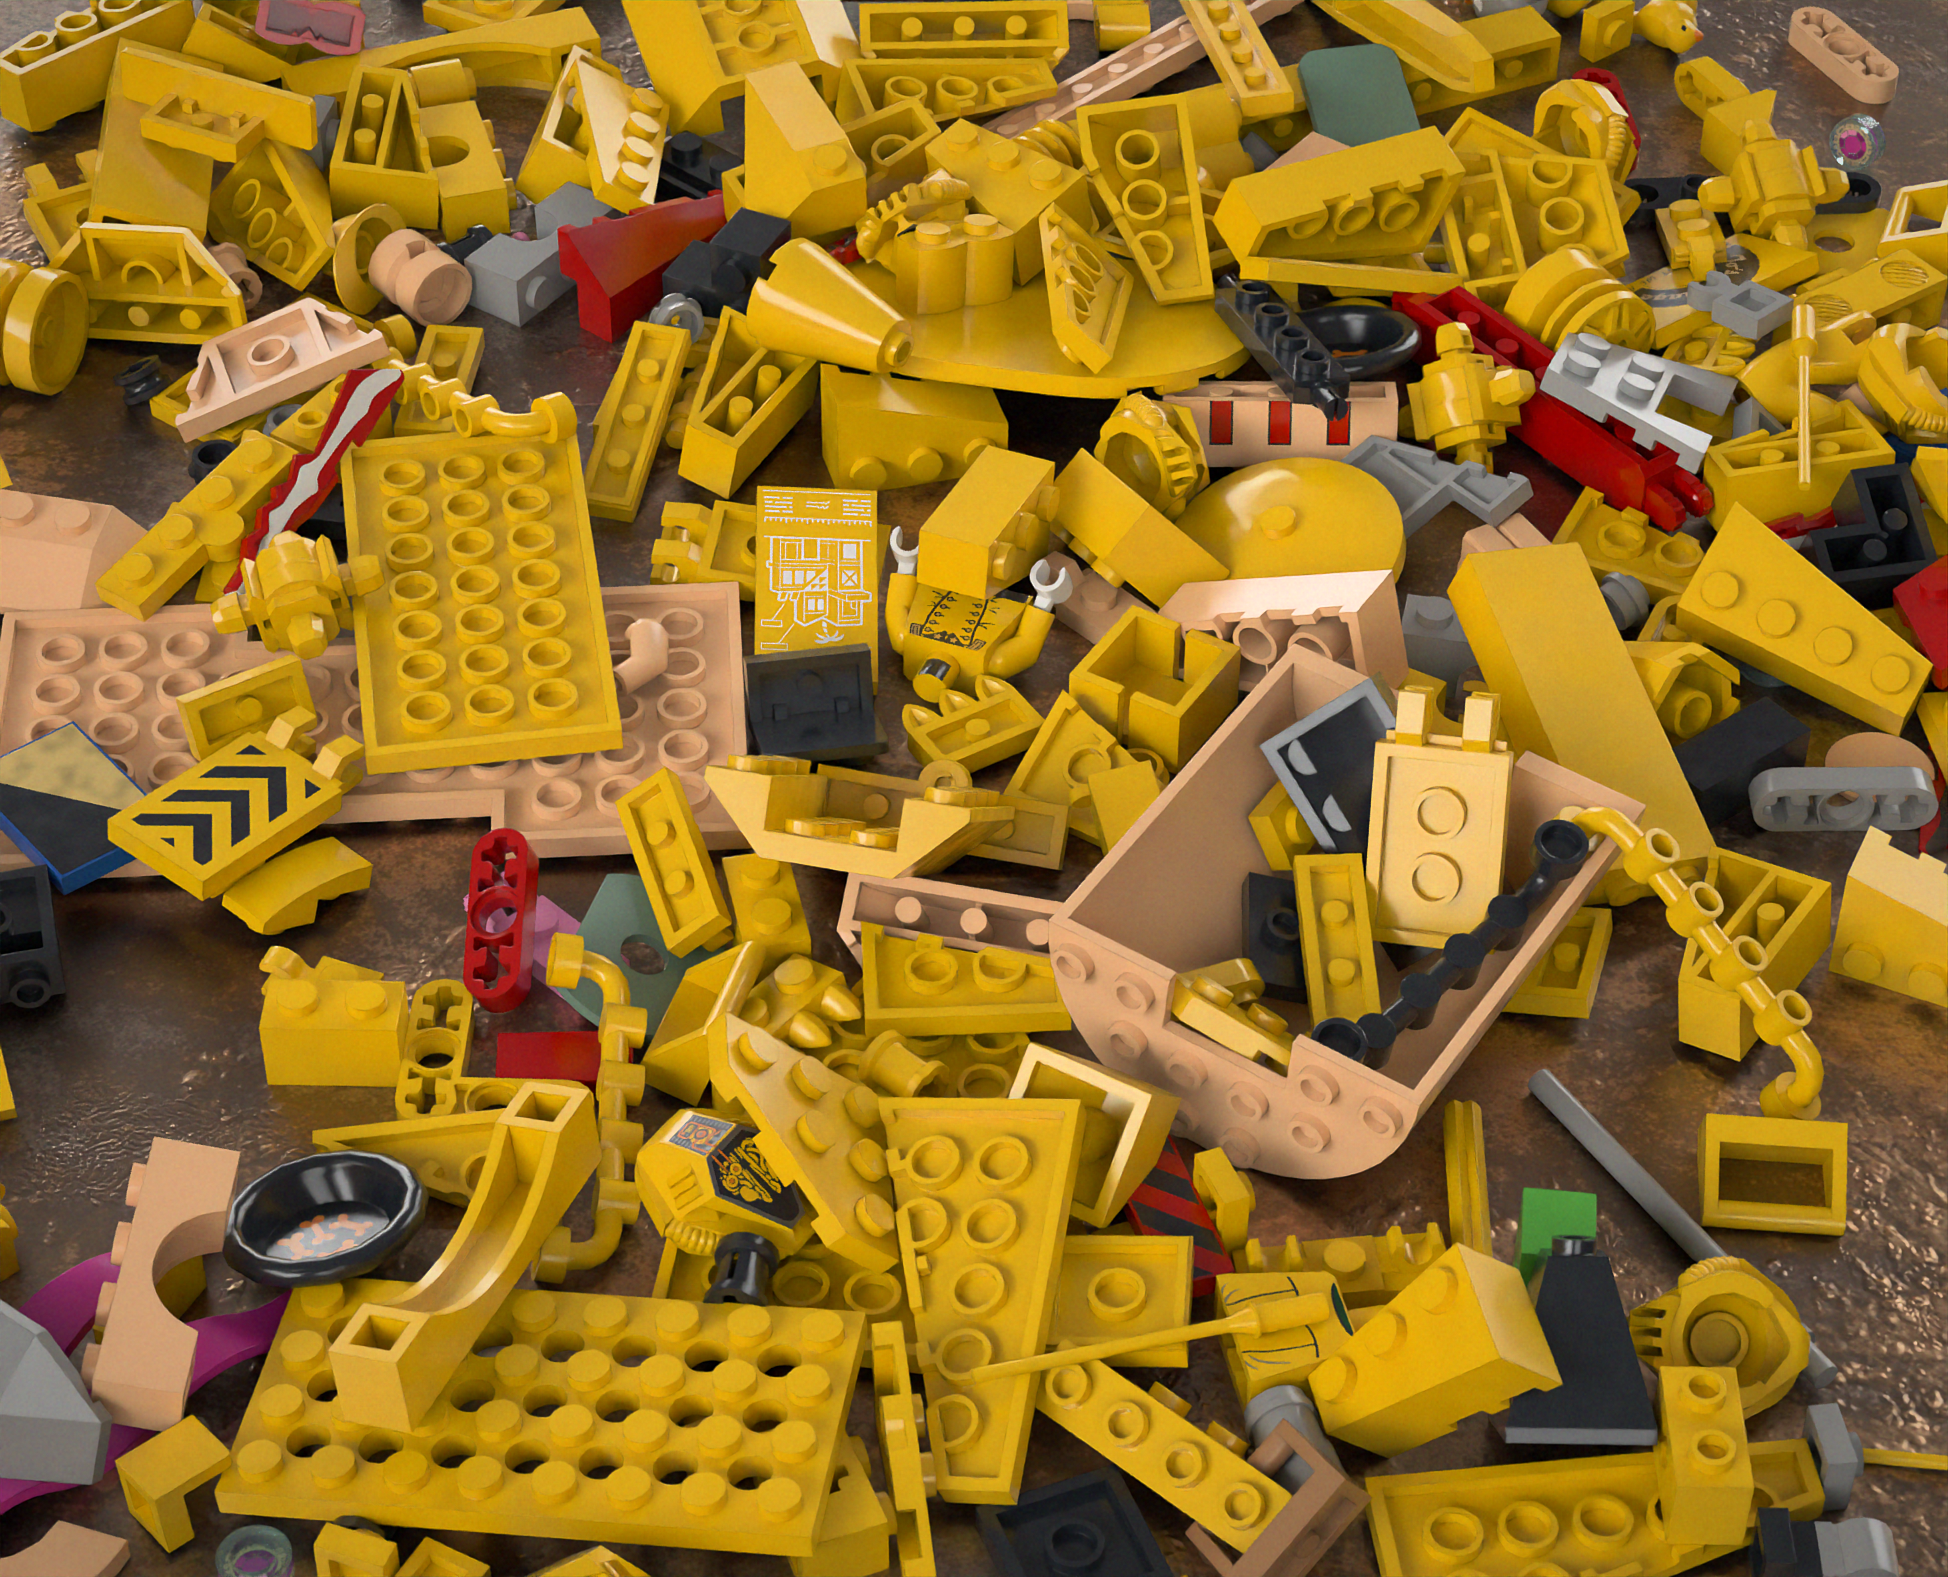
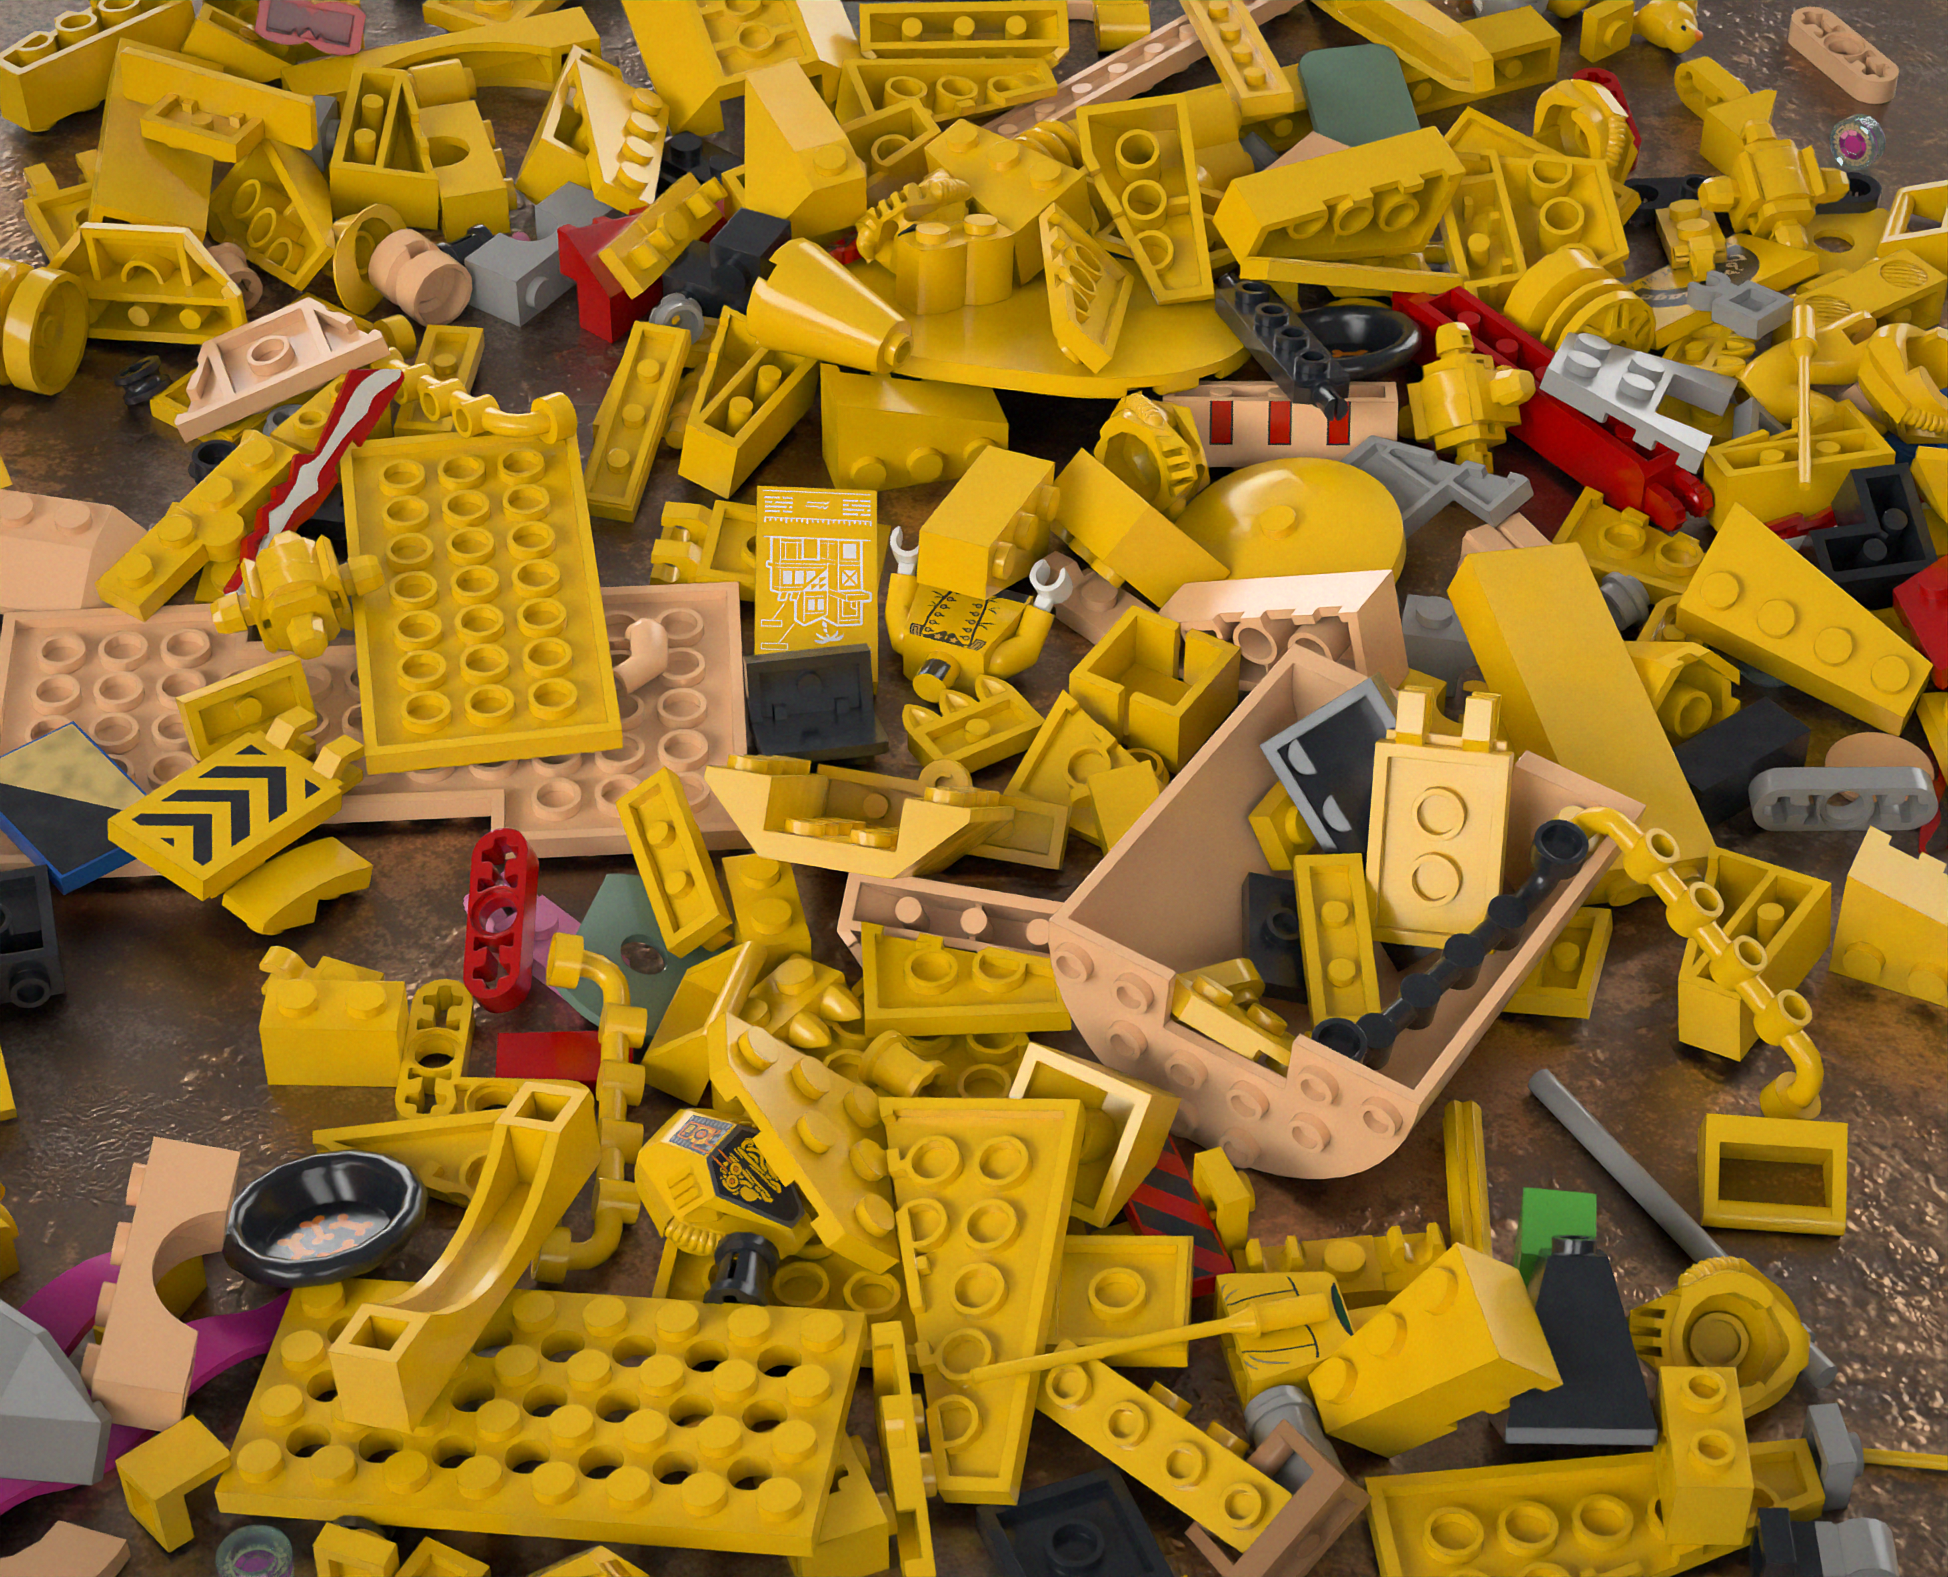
(663, 233): none -> yellow plate

